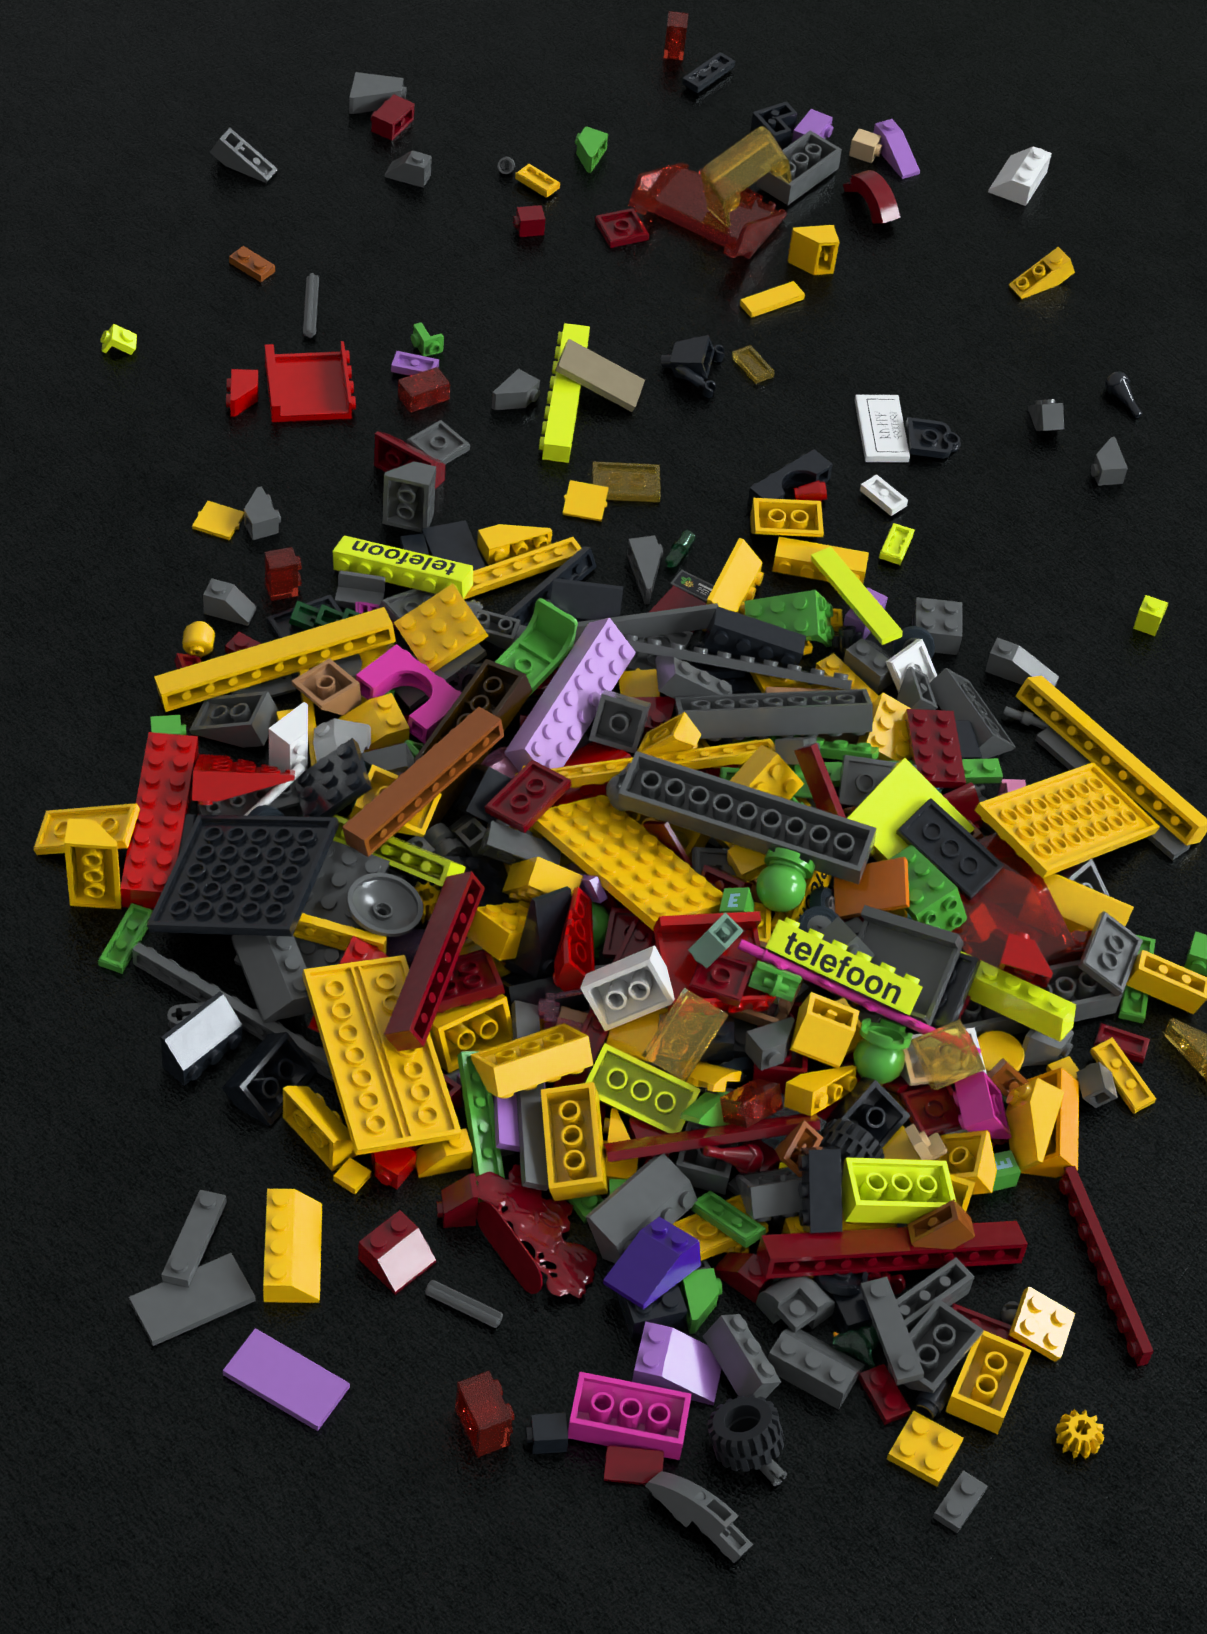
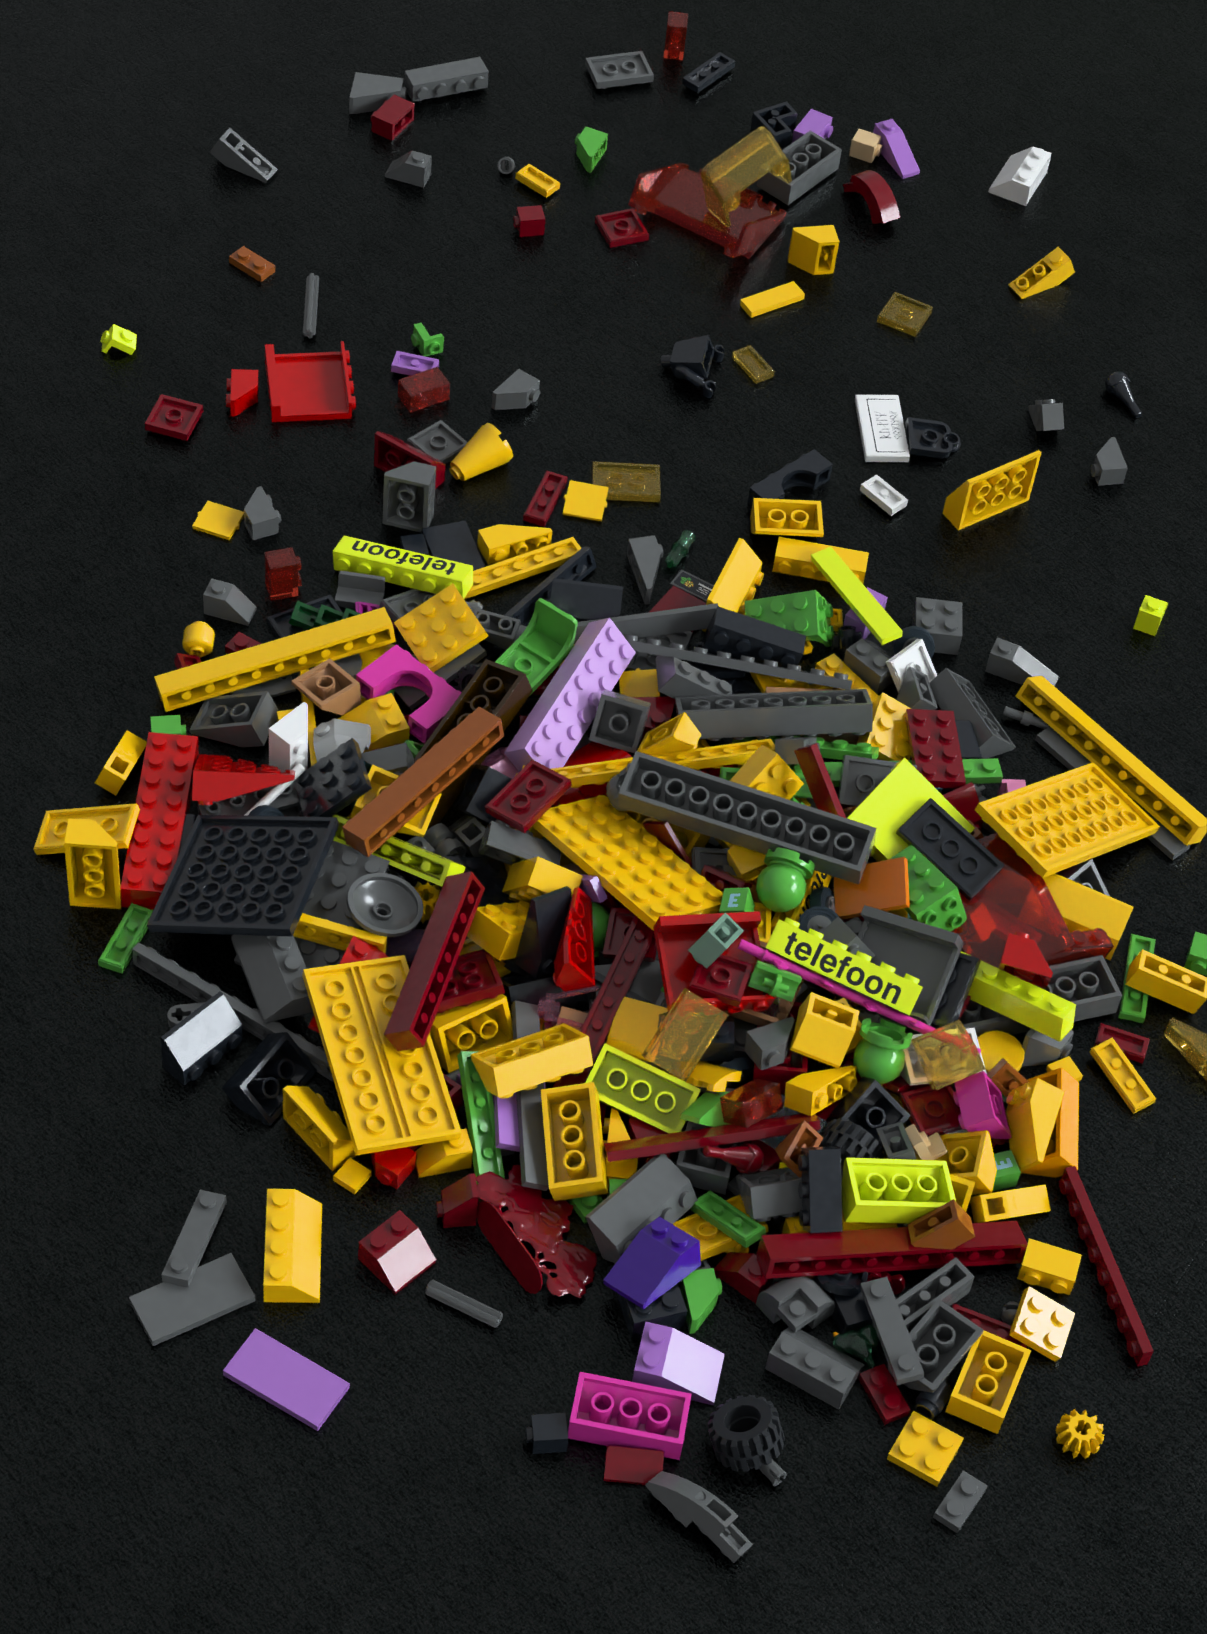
(121, 762): none -> yellow slope
(174, 417): none -> dark red plate
(446, 79): none -> dark grey brick
(481, 454): none -> yellow cone
(484, 1413): clear red brick -> none
(545, 498): none -> dark red tile
(562, 401): neon yellow brick -> none
(600, 375): dark tan tile -> none
(619, 69): none -> dark grey plate
(628, 988): white slope -> none
(741, 1357): dark grey brick -> none
(813, 491): red cone -> none
(895, 1142): none -> dark grey slope
(896, 544): neon yellow plate -> none
(905, 314): none -> clear yellow tile
(992, 492): none -> yellow slope
(1010, 1204): none -> yellow slope
(1049, 1267): none -> yellow brick
(1096, 1084): dark grey brick -> none
(1110, 953): dark grey tile -> none

